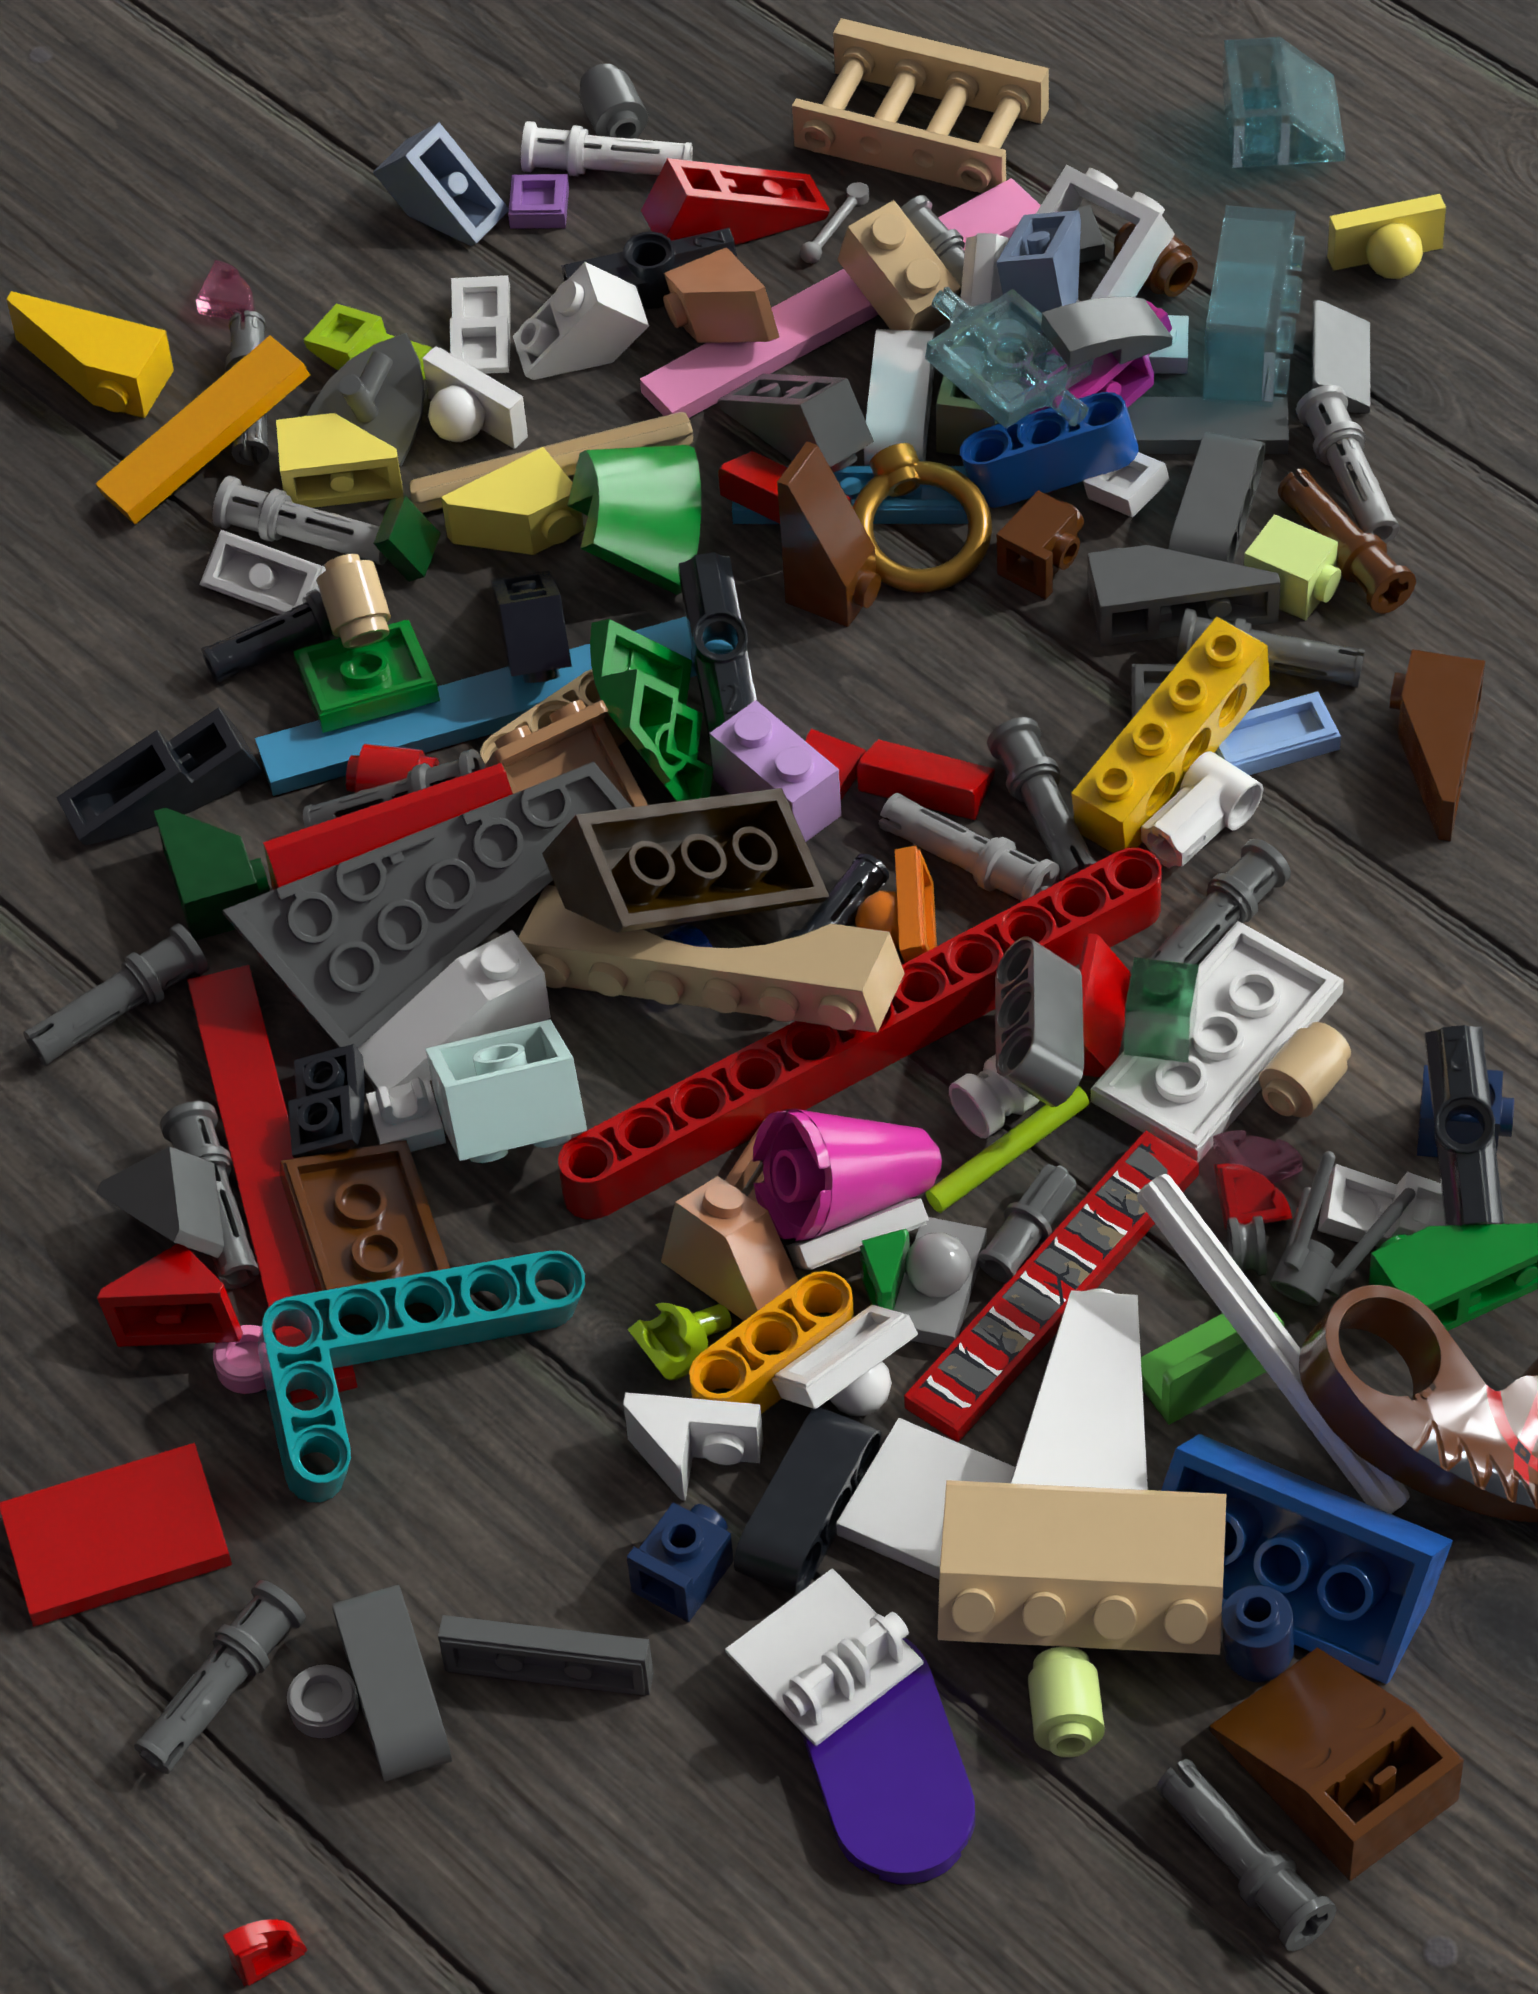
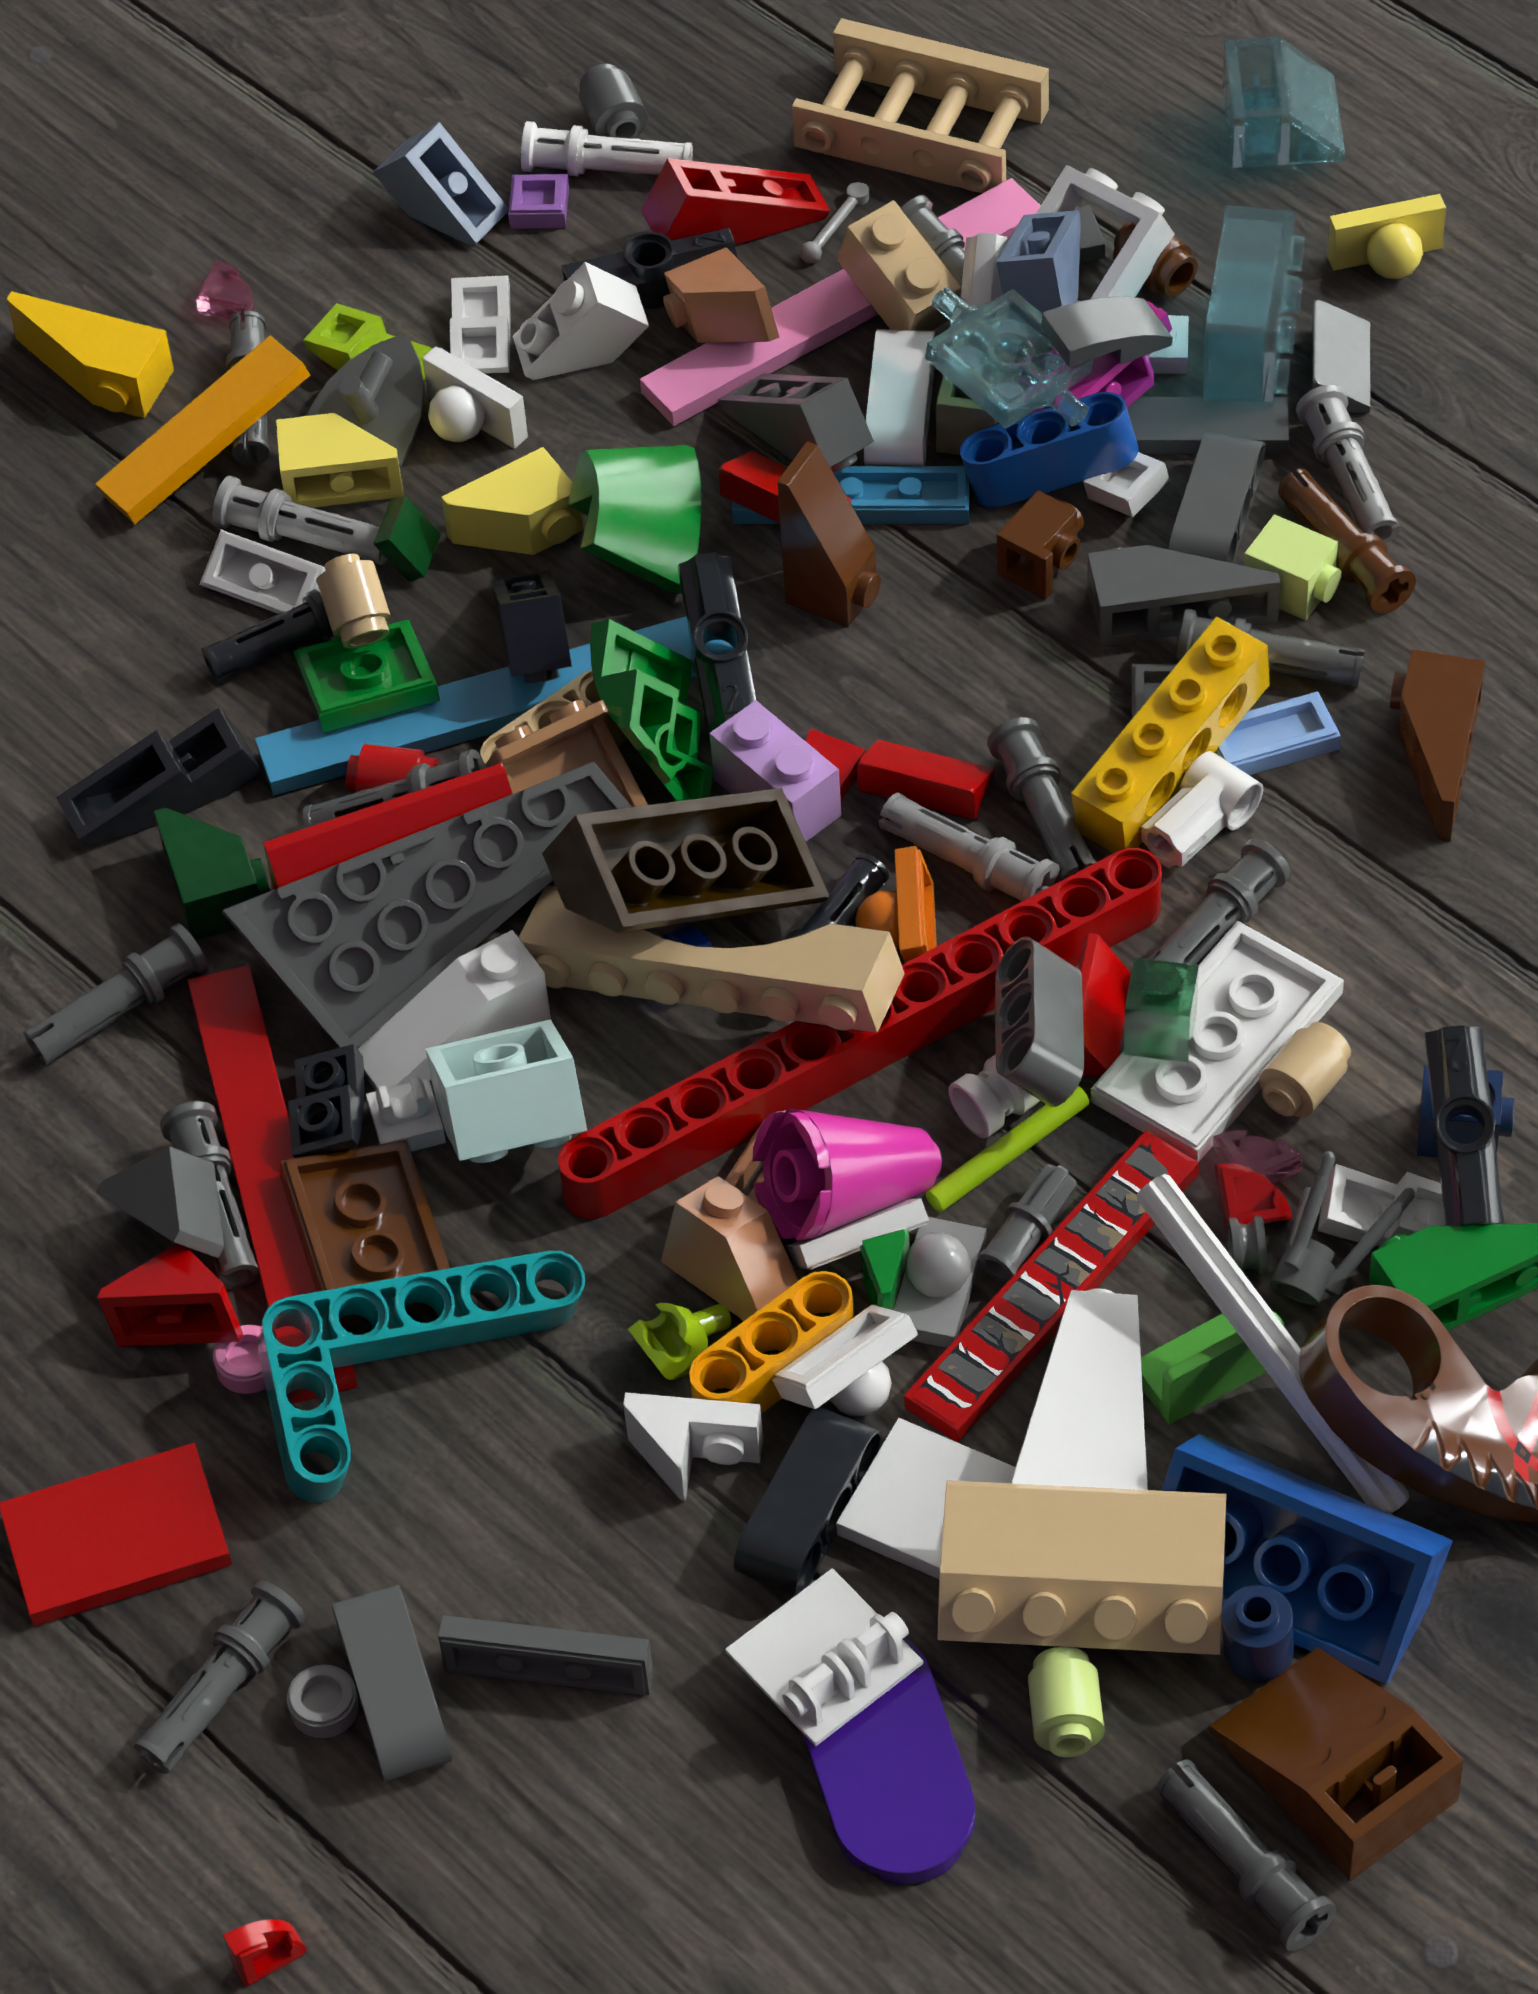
(660, 431): tan axle -> none
(683, 1576): dark blue brick -> none
(899, 473): pearl gold piece -> none

